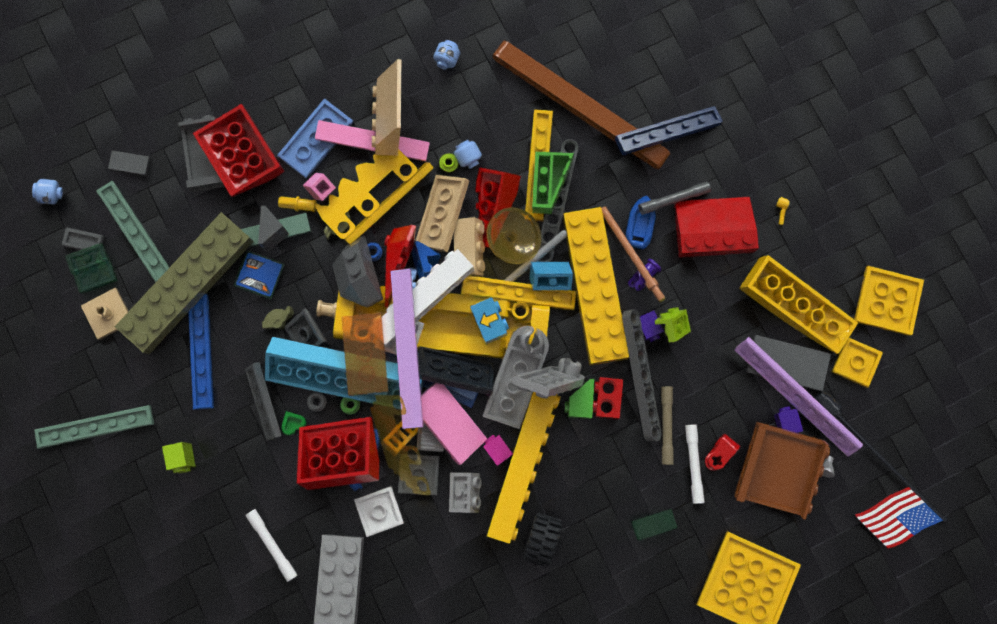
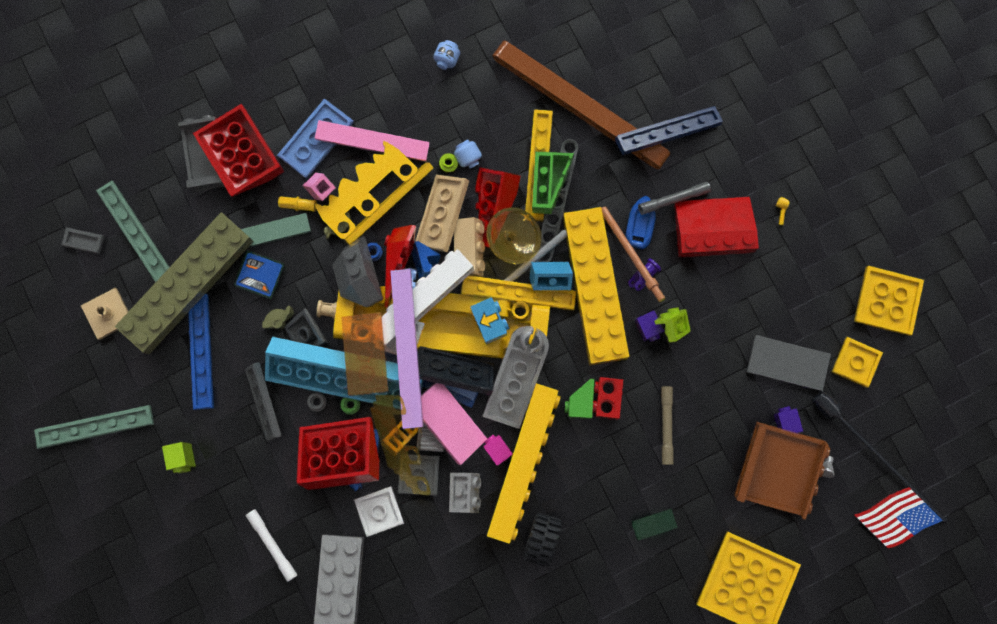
(47, 191): light blue head -> none
(91, 268): clear green slope -> none
(129, 163): dark grey tile -> none
(270, 230): dark grey slope -> none
(292, 423): green tile -> none
(387, 111): tan slope -> none
(551, 379): light grey plate -> none
(641, 375): dark grey beam -> none
(692, 441): white piece -> none
(724, 450): red piece -> none
(798, 304): yellow slope -> none
(798, 397): lavender tile -> none

